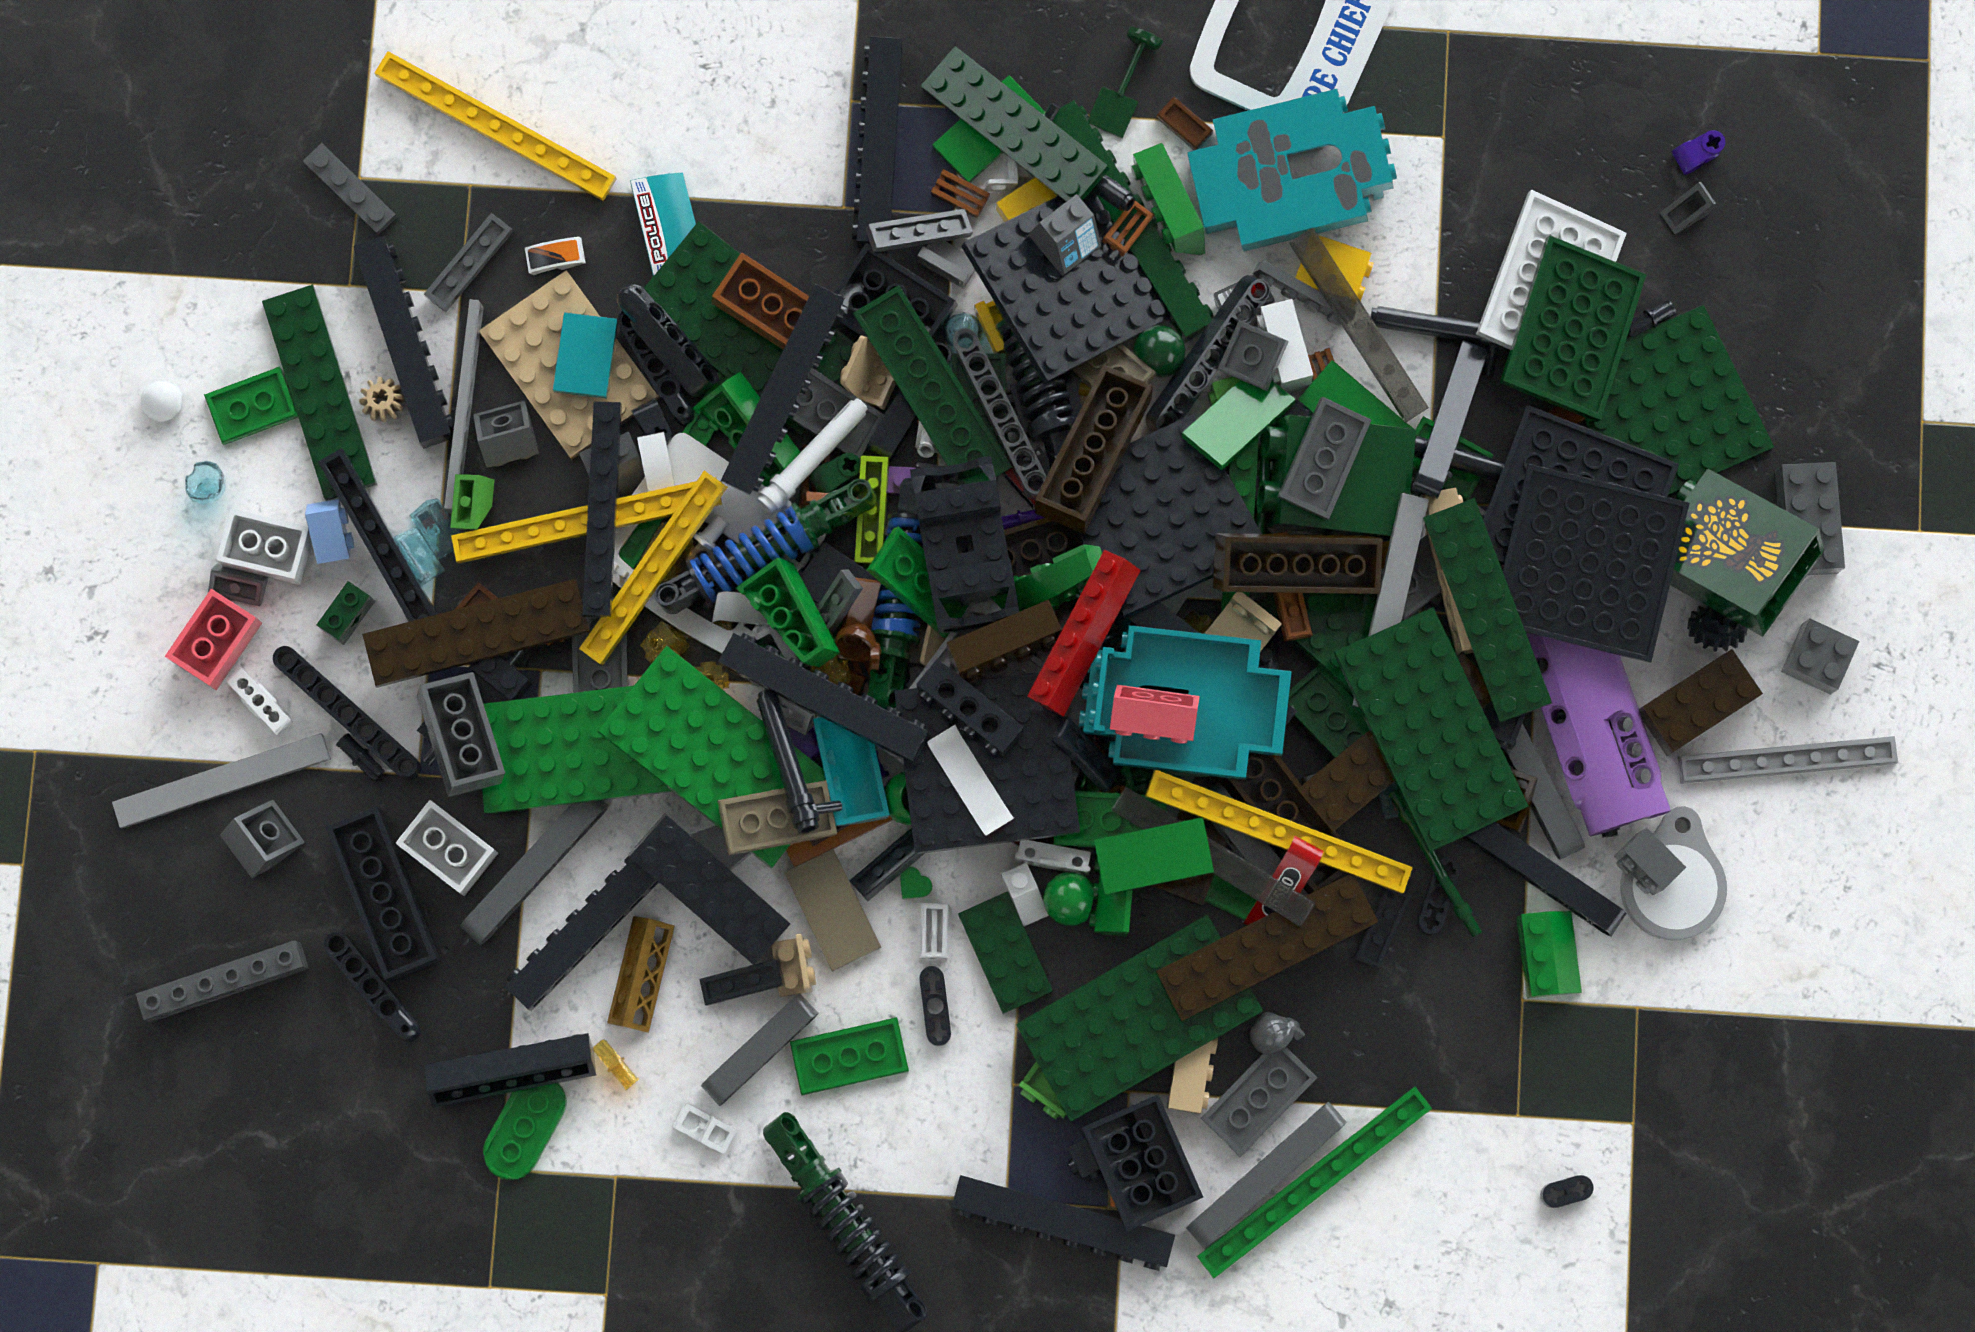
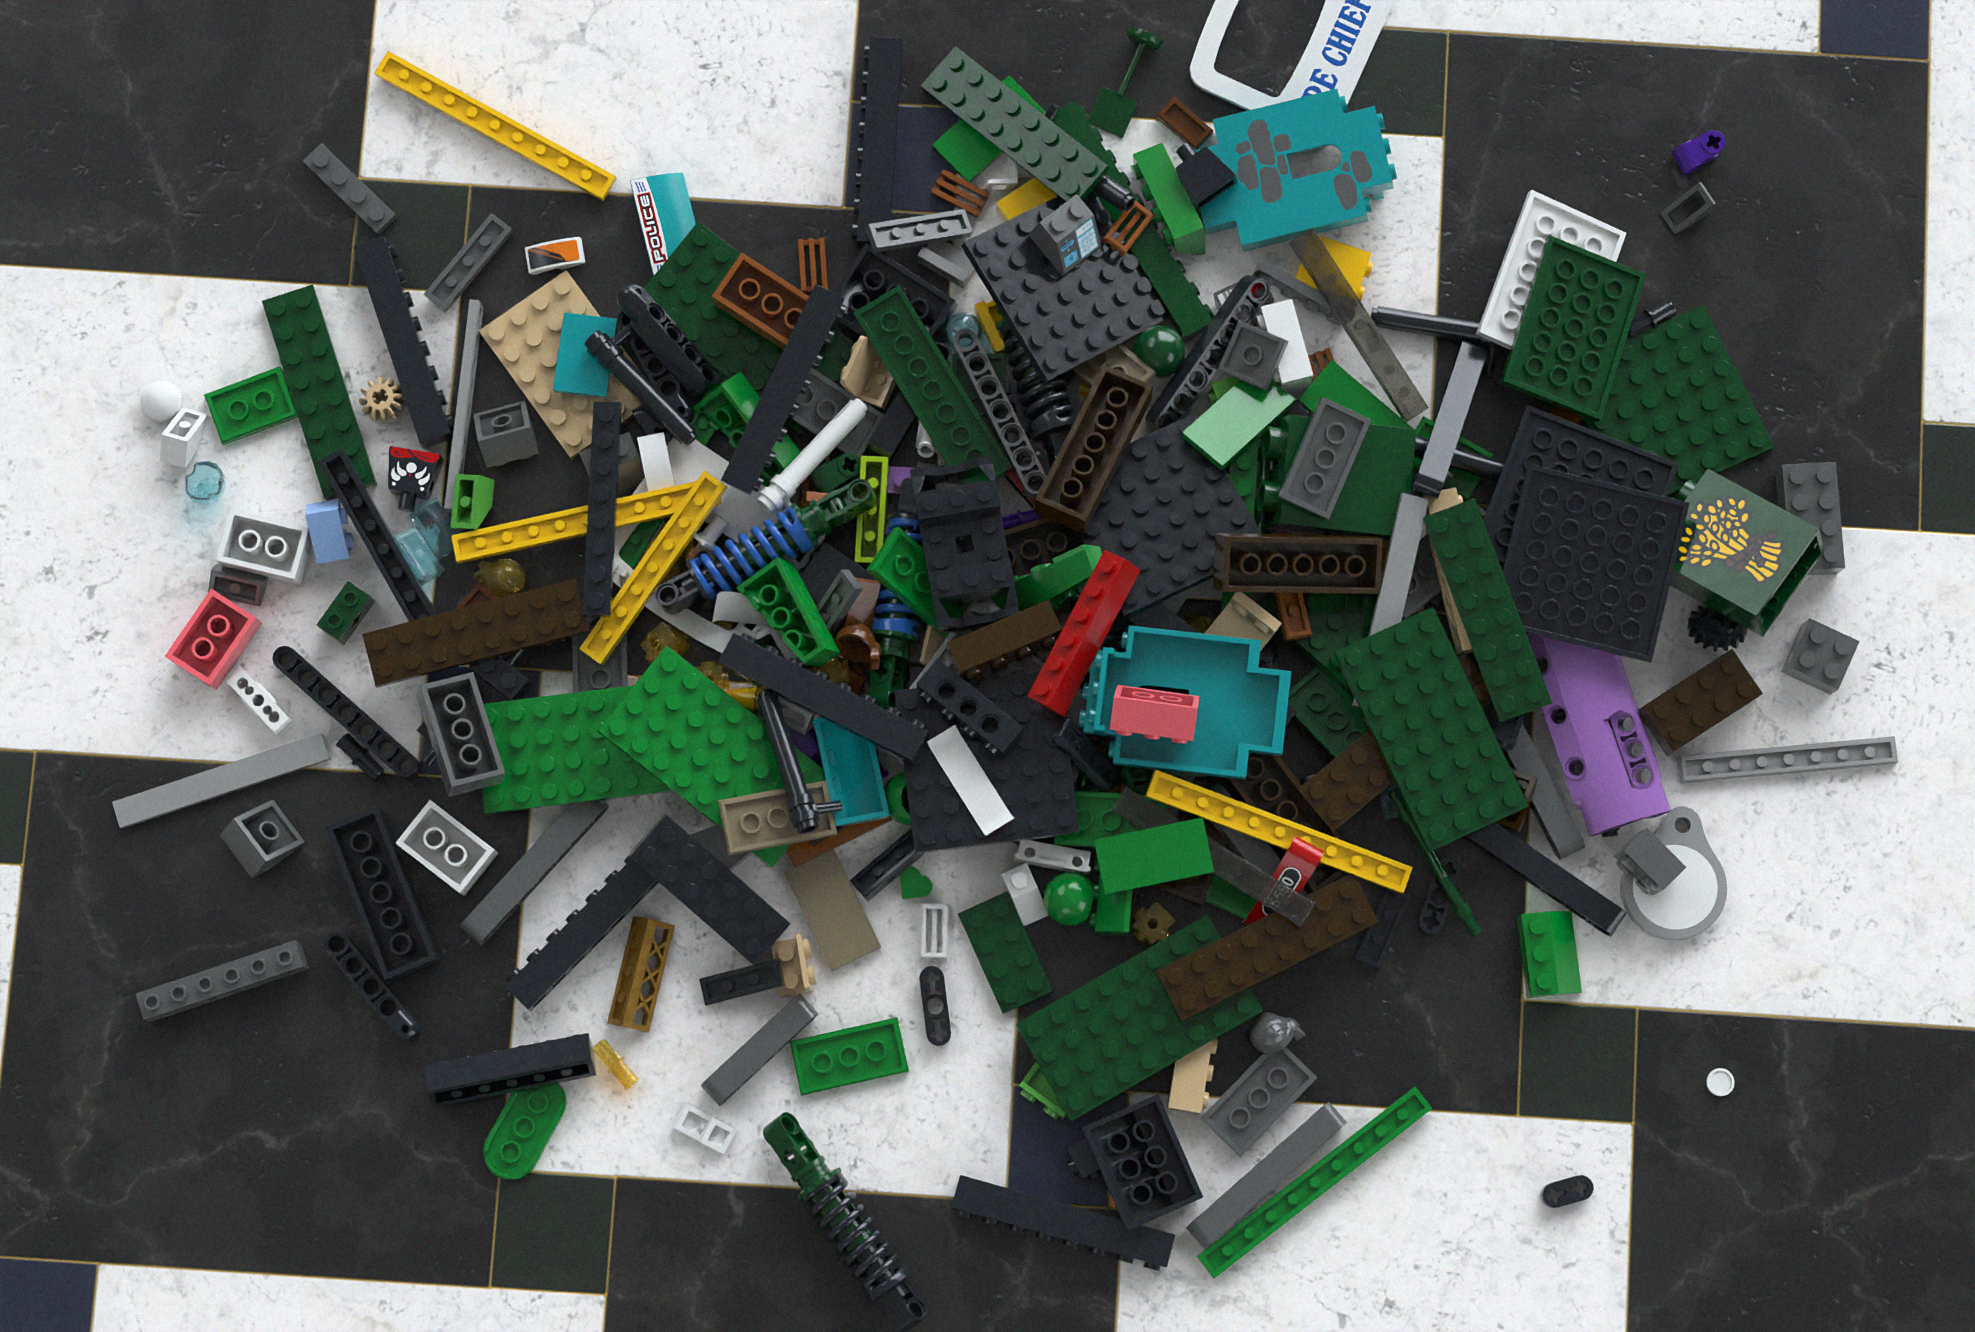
(182, 437): none -> white slope
(412, 475): none -> torso
(502, 577): none -> clear yellow piece
(611, 357): none -> black cylinder
(746, 697): none -> yellow cone
(811, 243): none -> dark orange tile
(1155, 914): none -> clear yellow brick
(1203, 175): none -> black torso
(1720, 1082): none -> white piece

